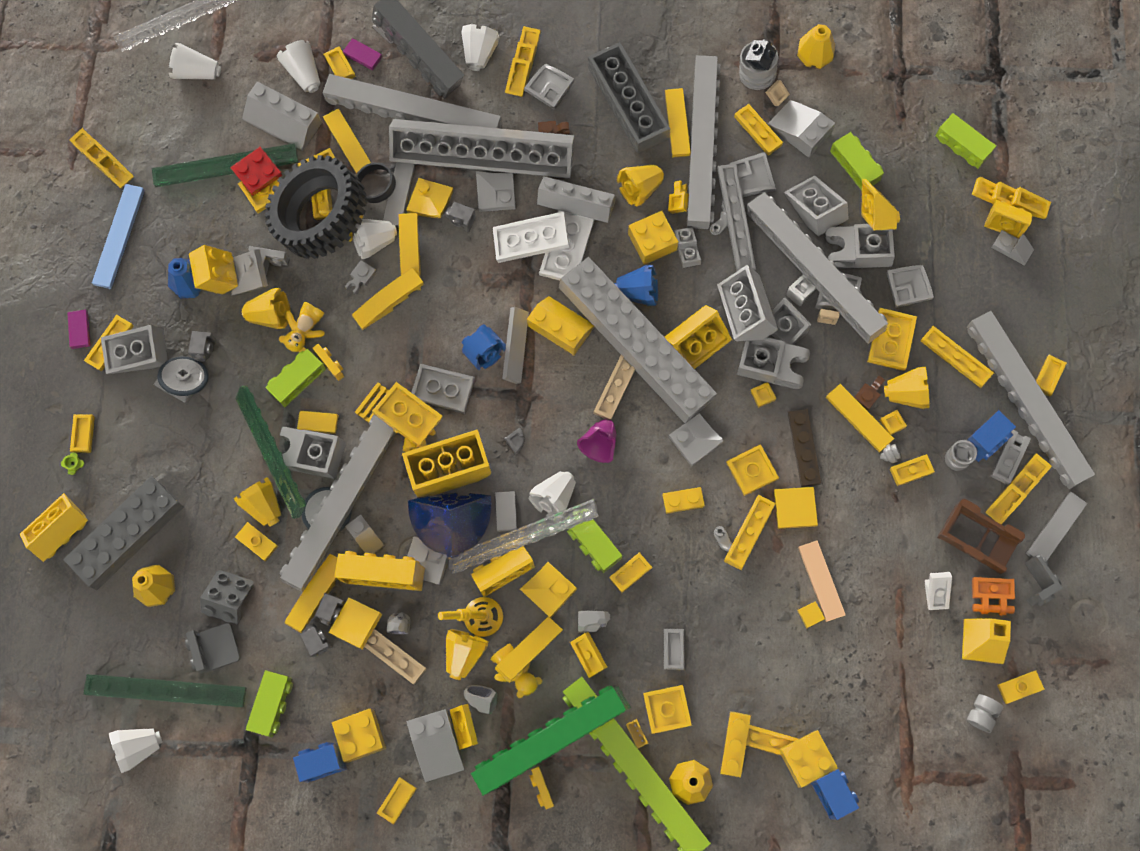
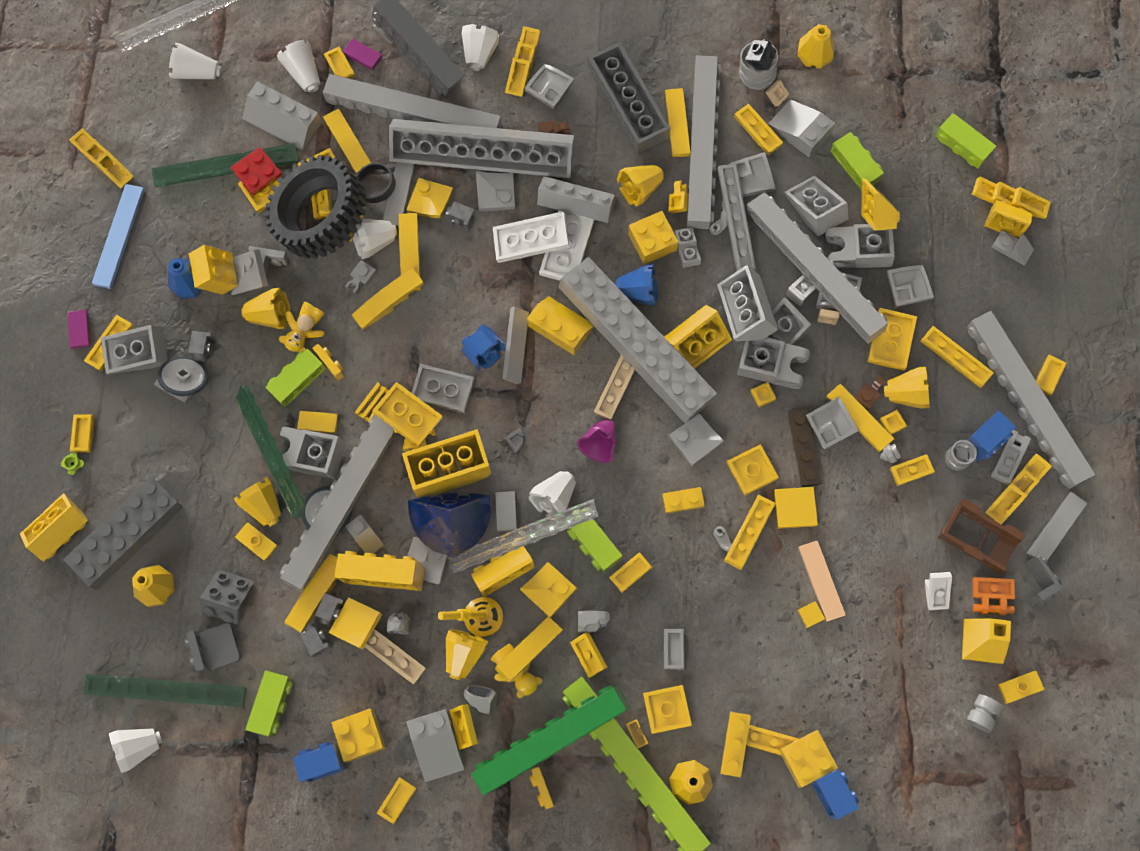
(831, 422): none -> light grey plate

